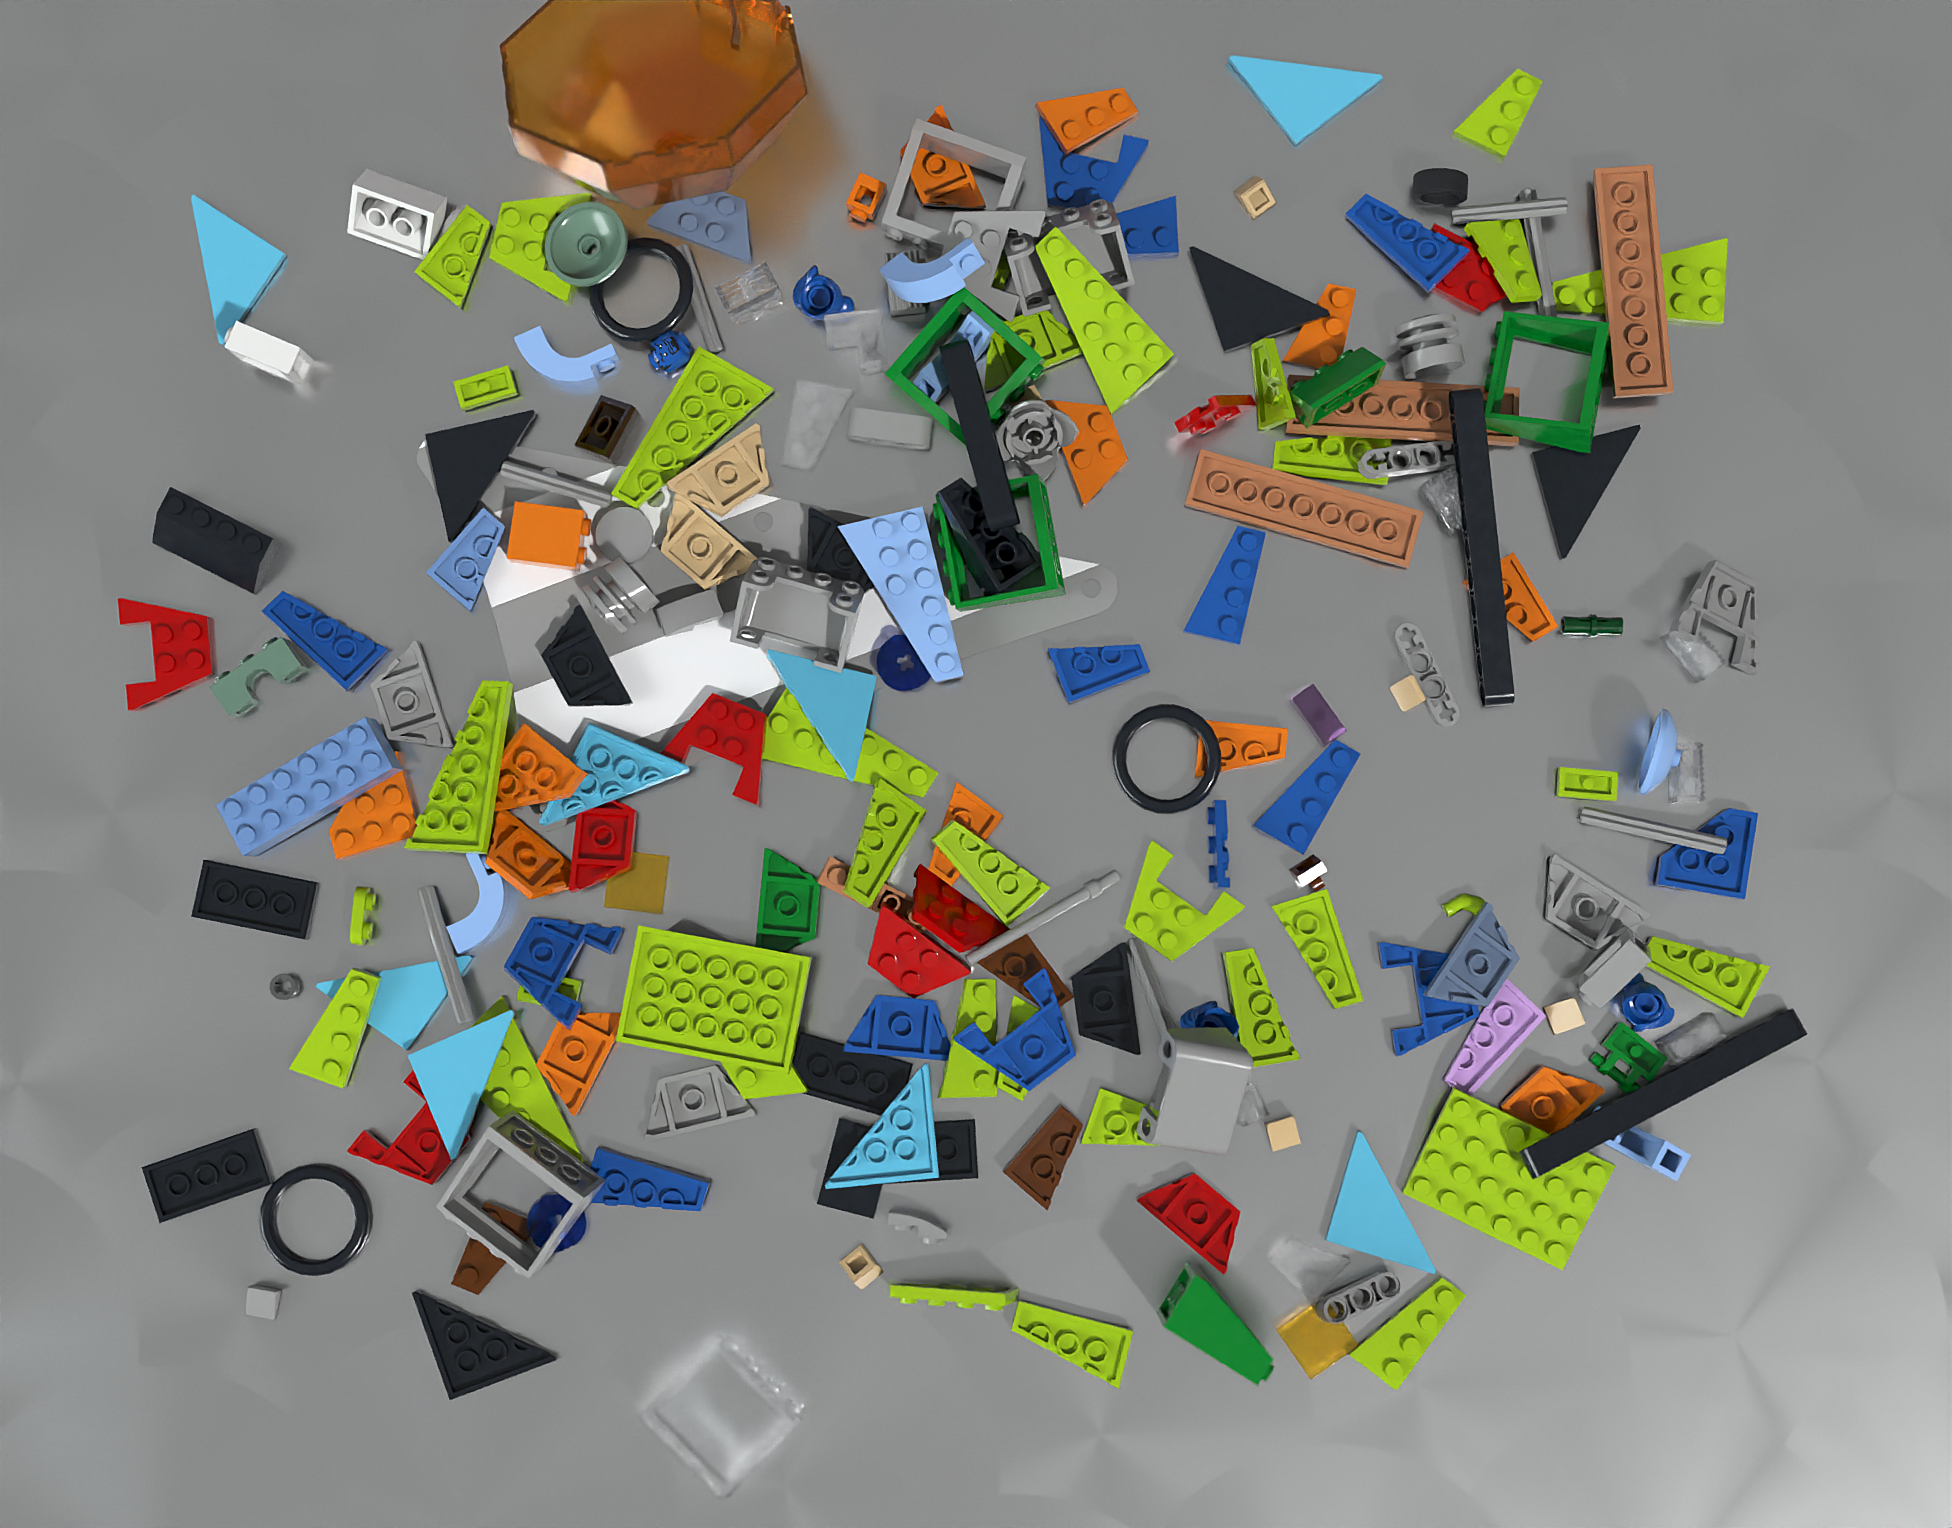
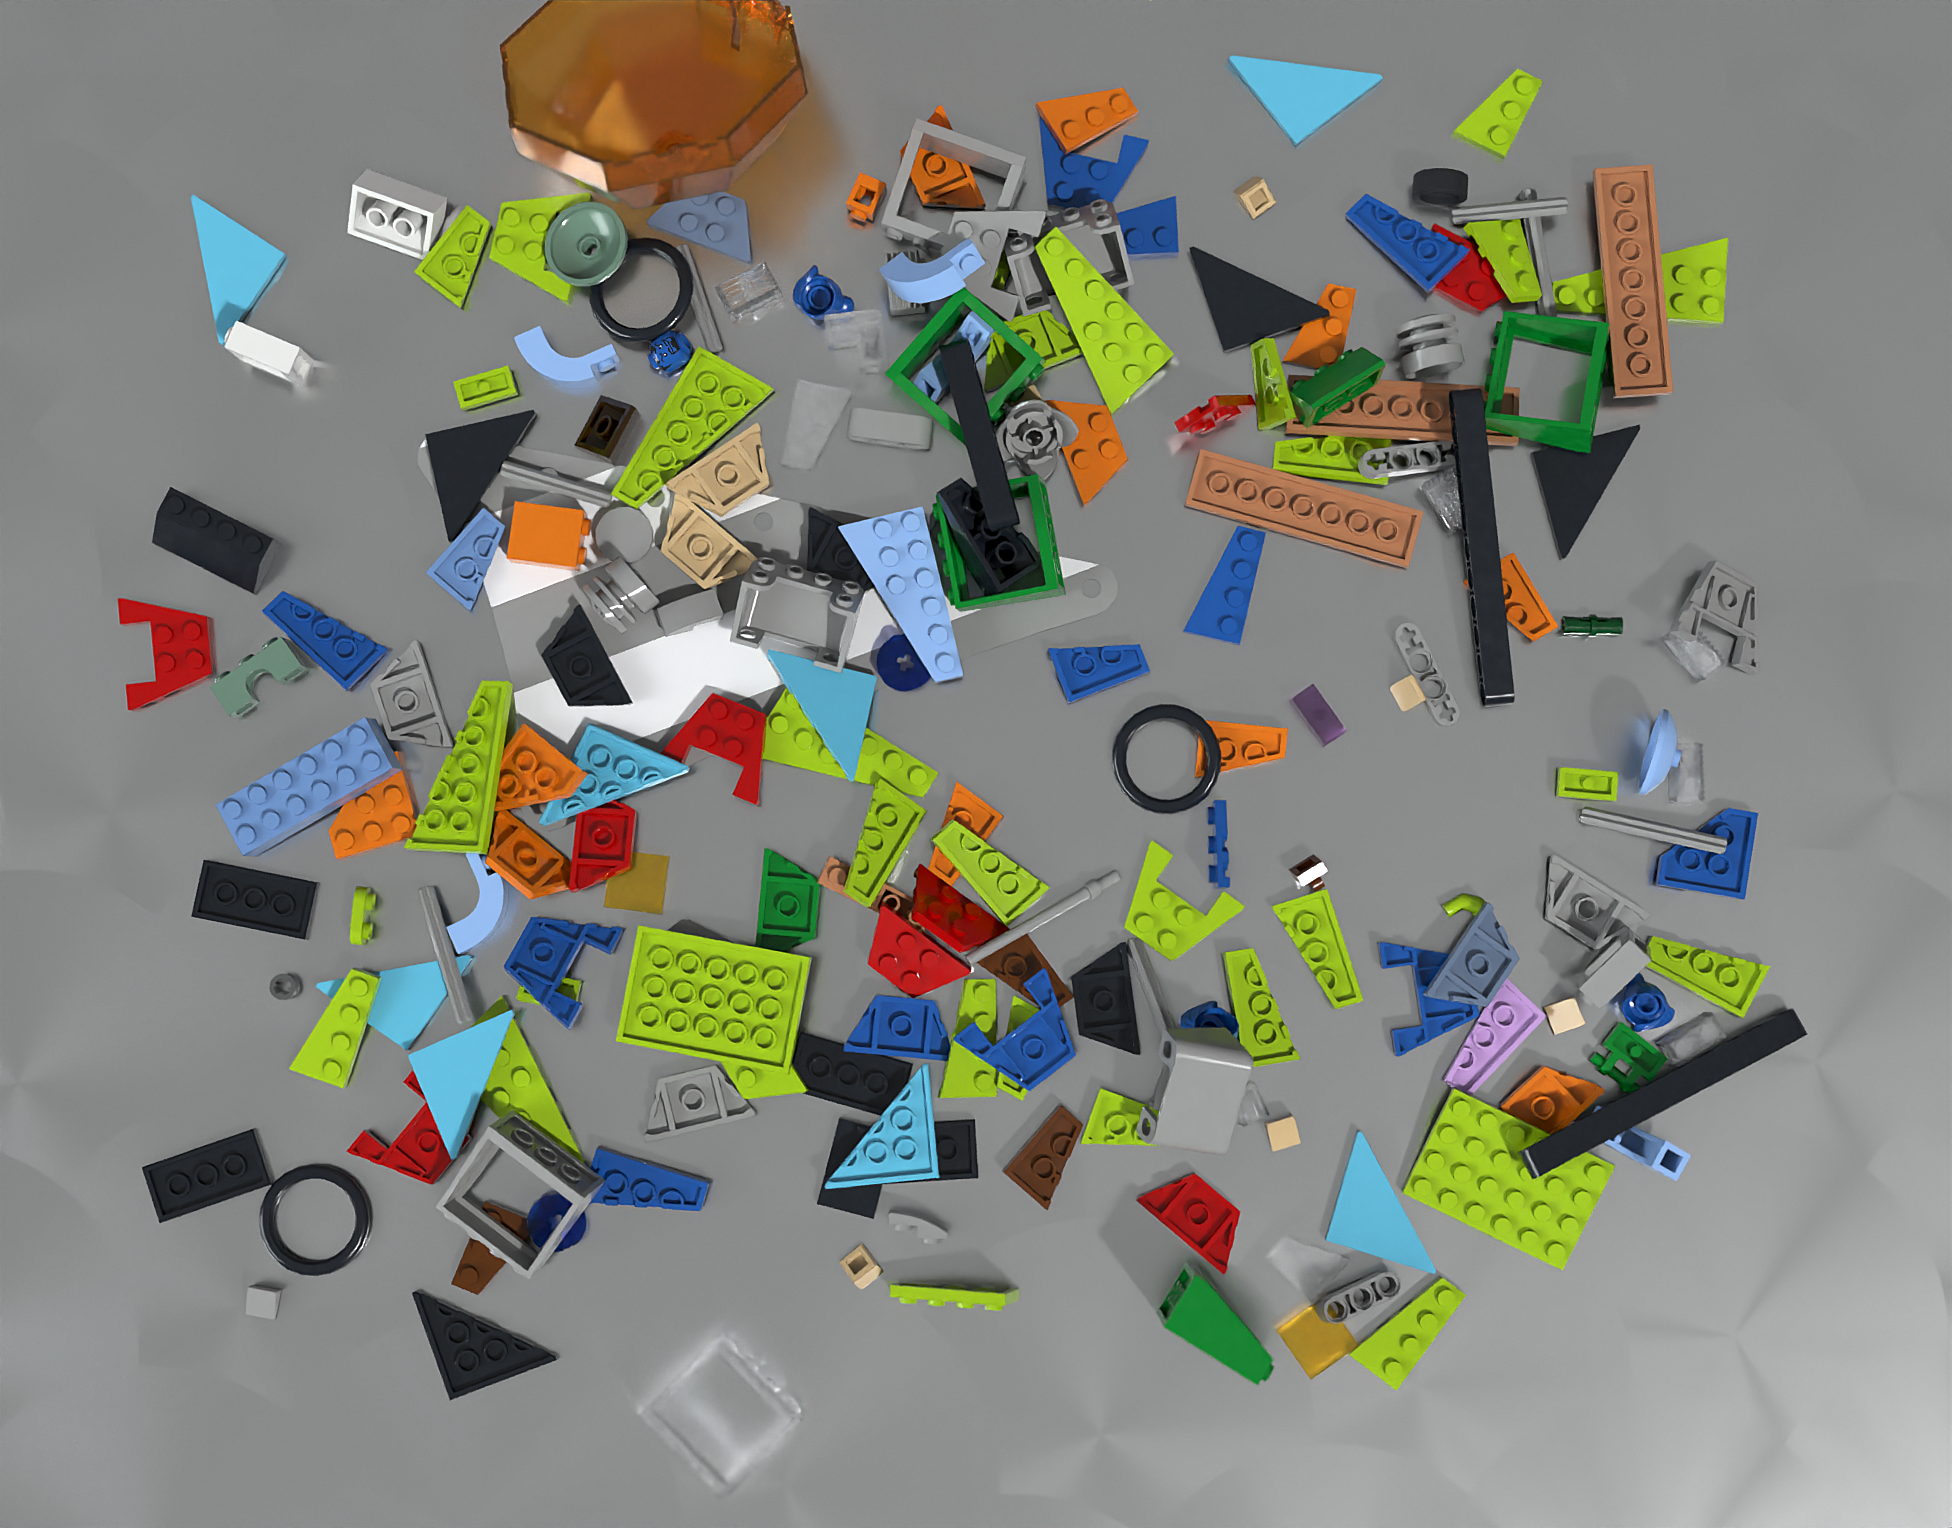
(576, 1056): orange wing -> none
(1083, 1341): lime wing -> none
(1306, 802): blue wing -> none

